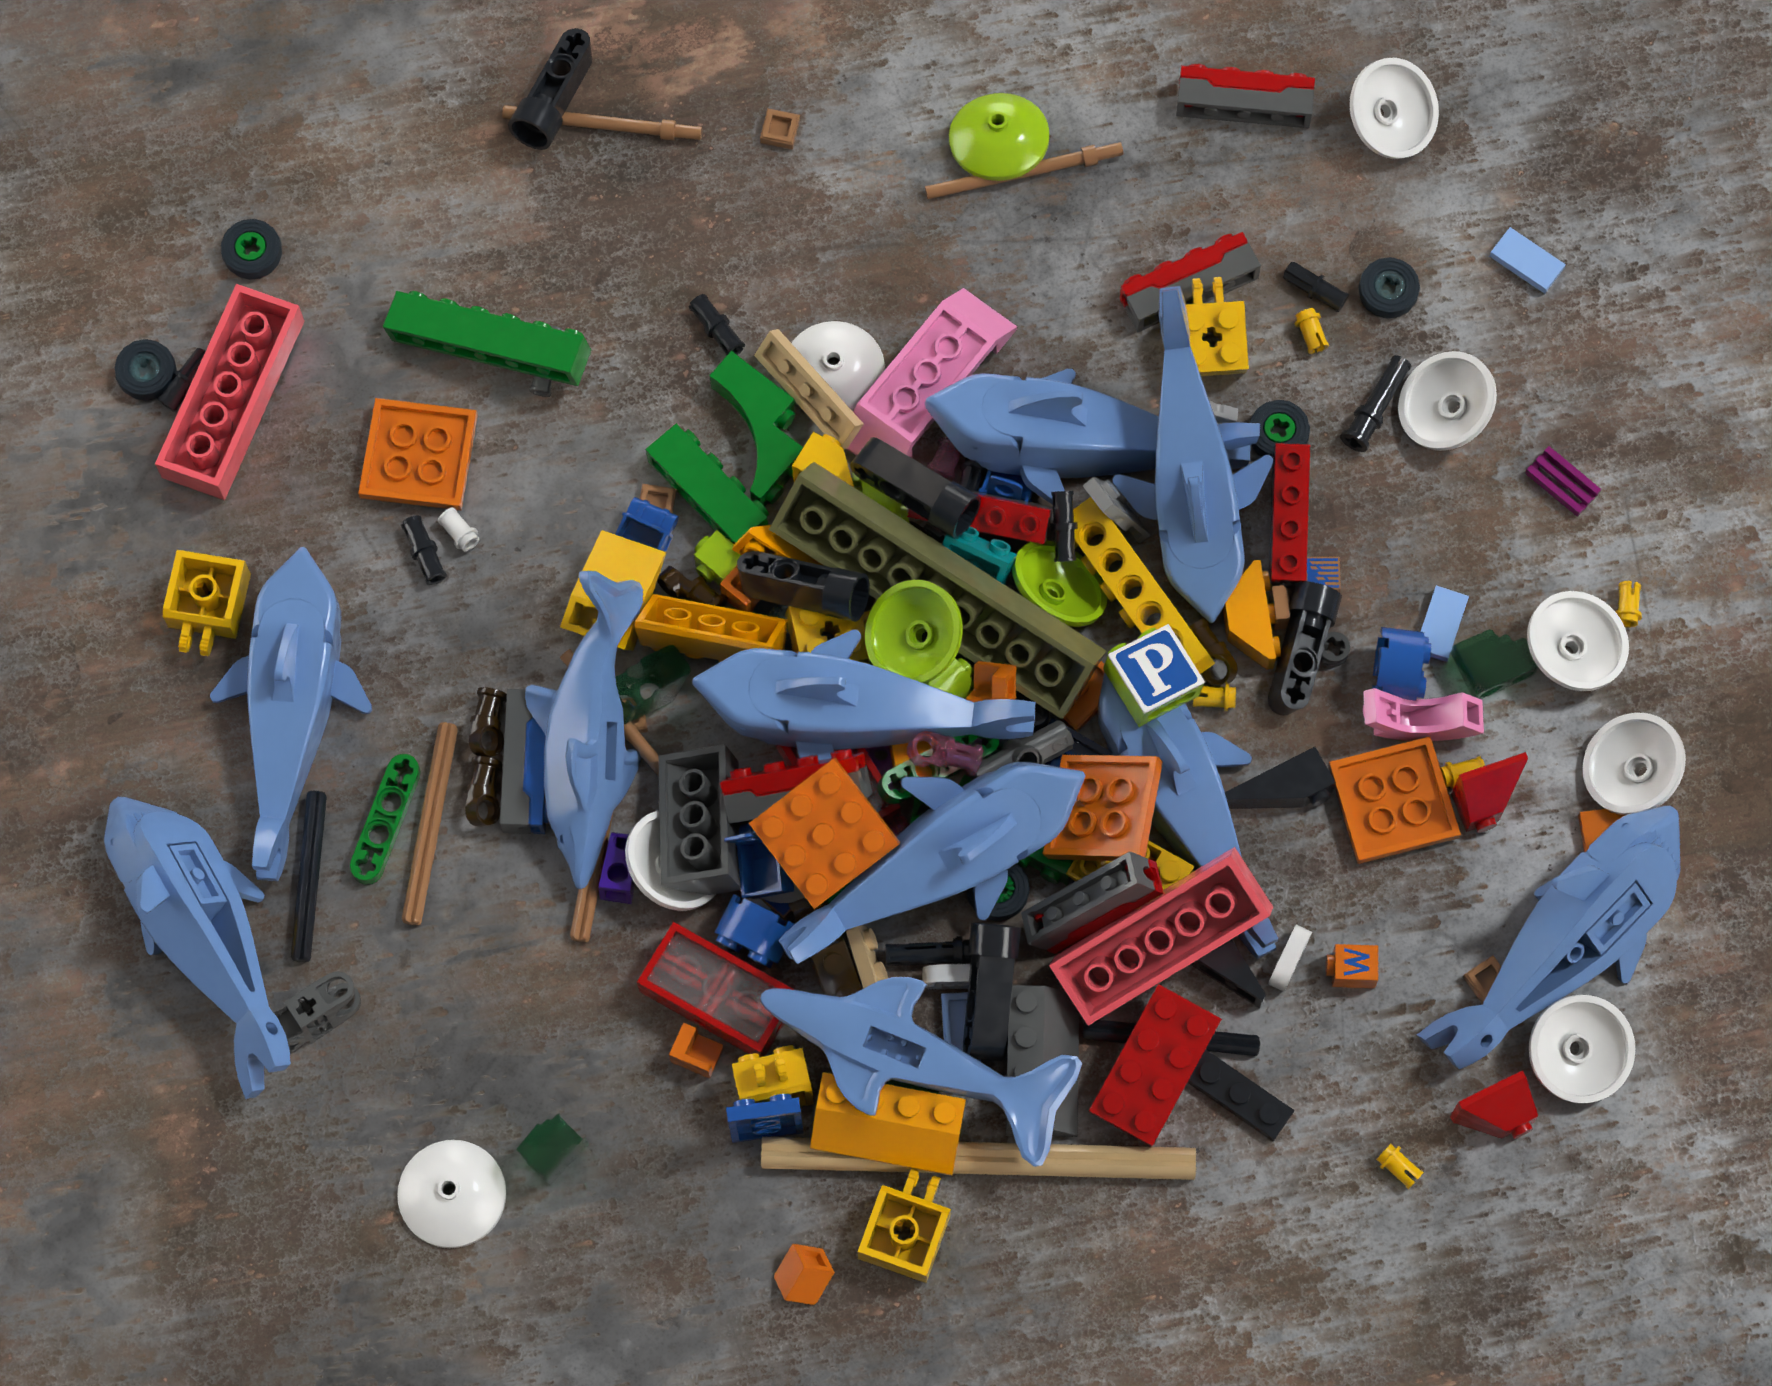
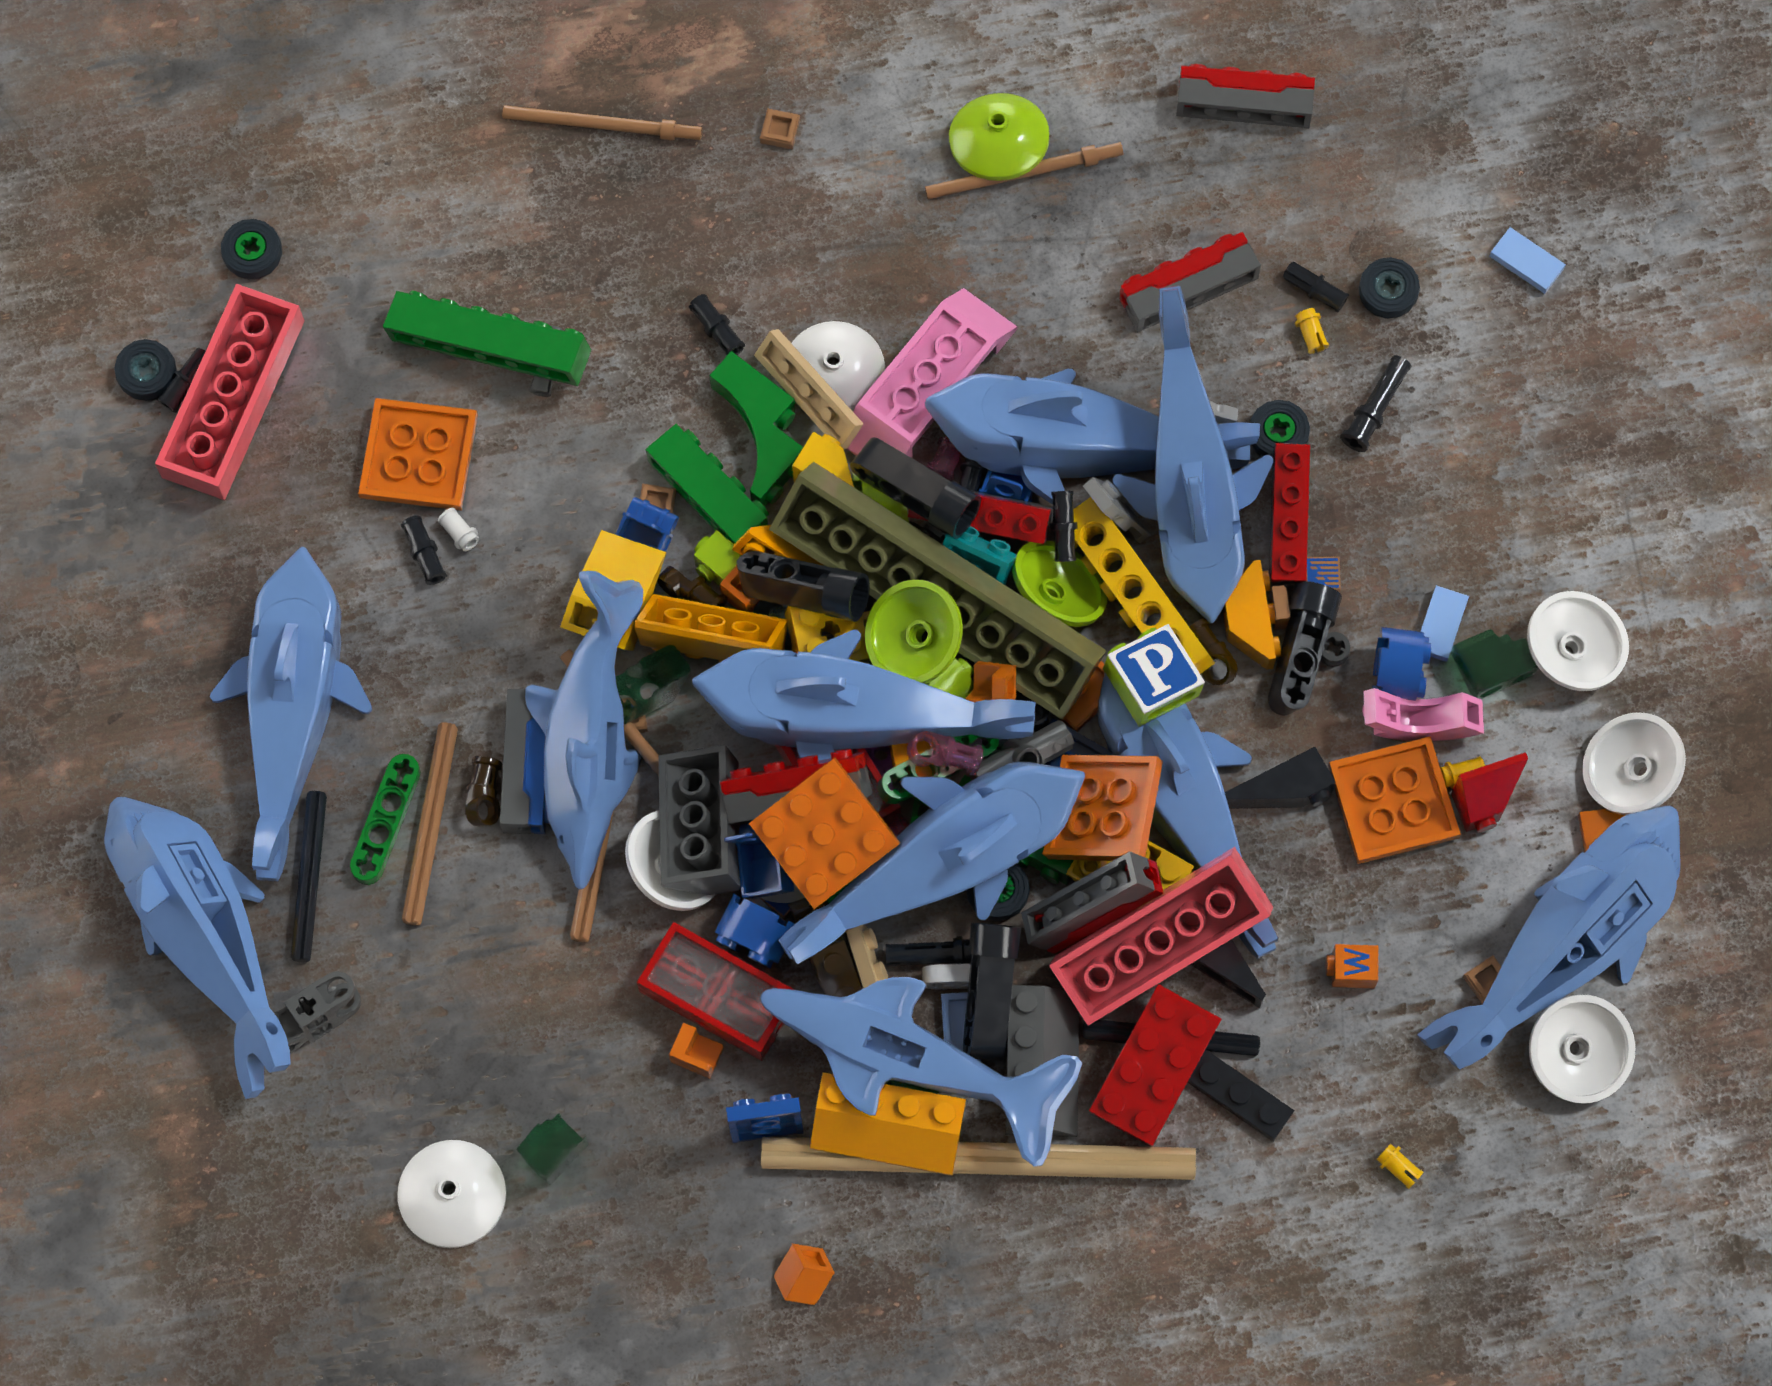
(212, 615): yellow hinge -> none
(487, 720): dark brown connector -> none
(541, 112): black beam -> none
(615, 879): dark purple leg -> none
(773, 1075): yellow hinge -> none
(899, 1210): yellow hinge -> none
(1217, 697): yellow pin -> none
(1226, 322): yellow hinge -> none
(1290, 958): white beam -> none
(1407, 105): white dish -> none
(1435, 391): white dish -> none
(1499, 1109): red slope -> none
(1573, 473): magenta tile -> none
(1629, 603): yellow pin -> none

